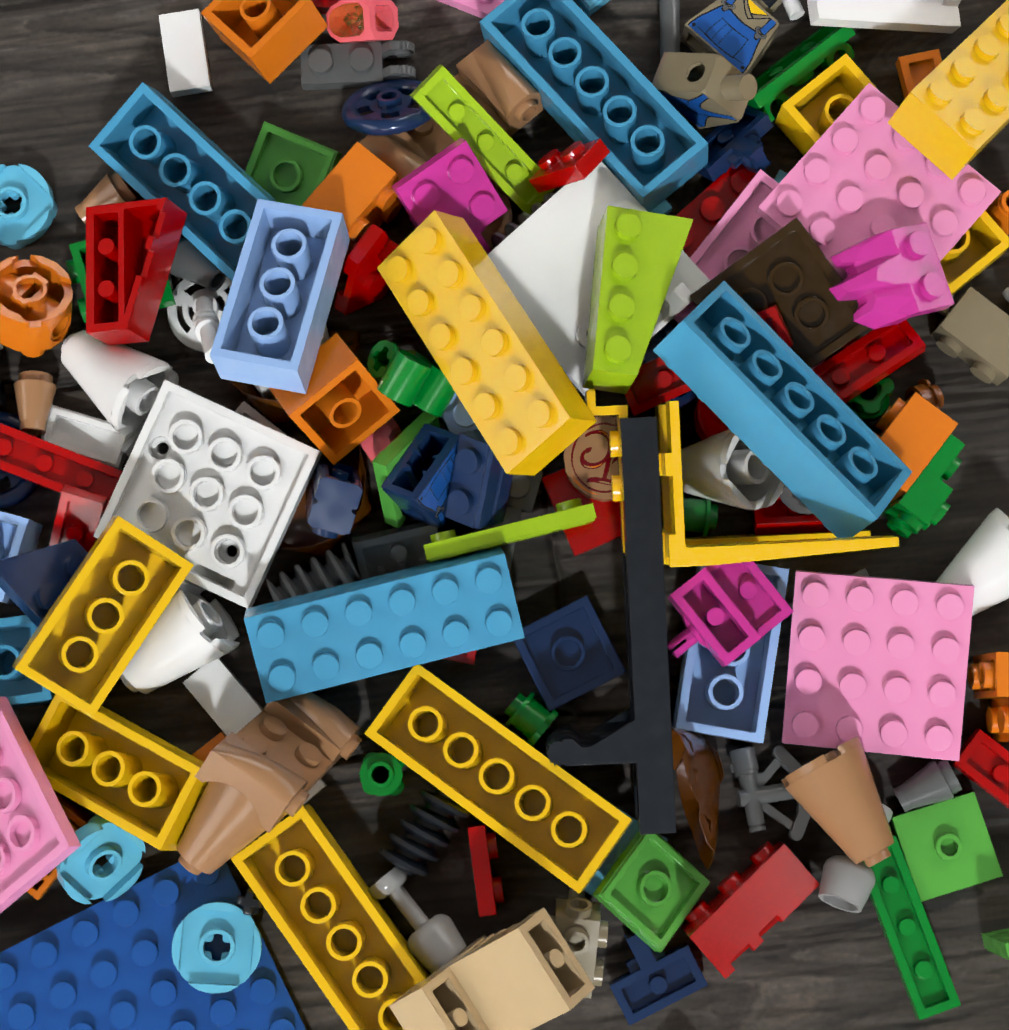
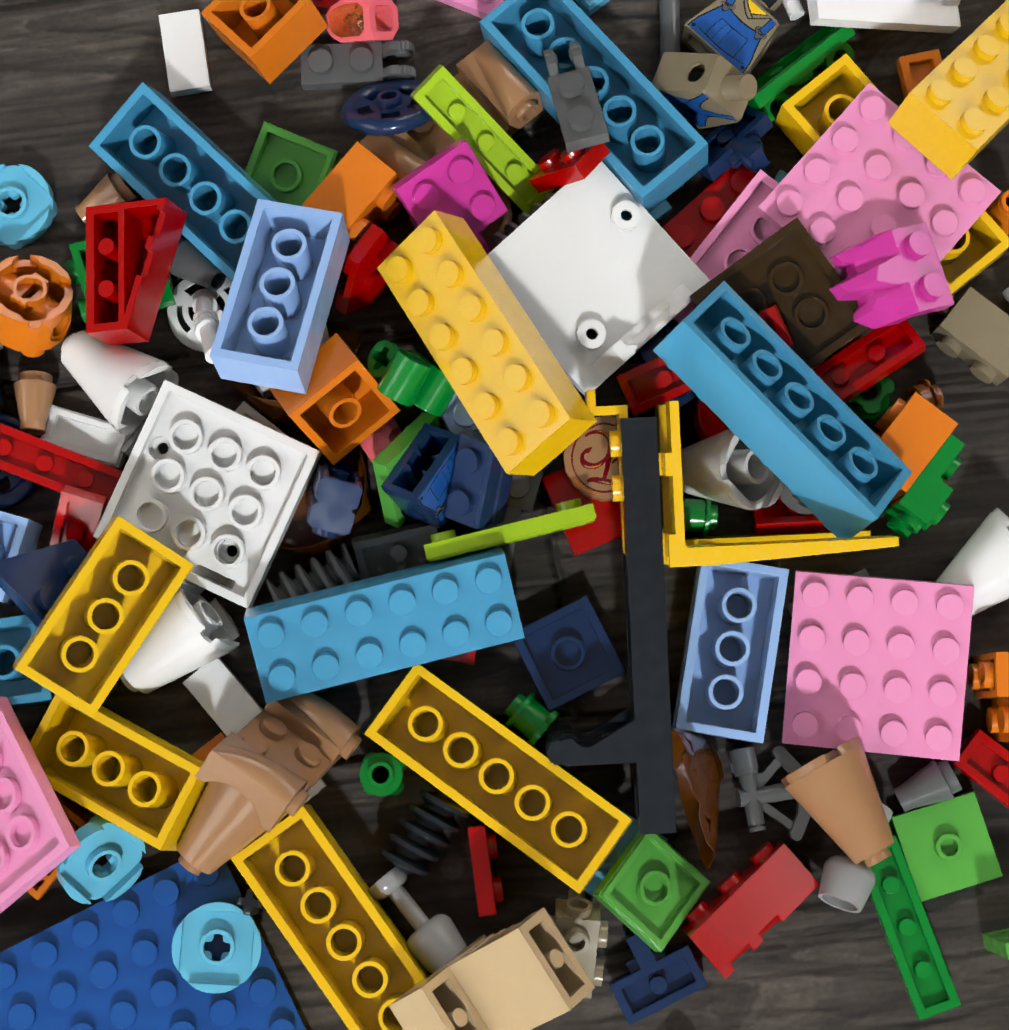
(576, 101): none -> dark grey hinge
(629, 285): lime wedge -> none
(727, 610): dark pink plate -> none

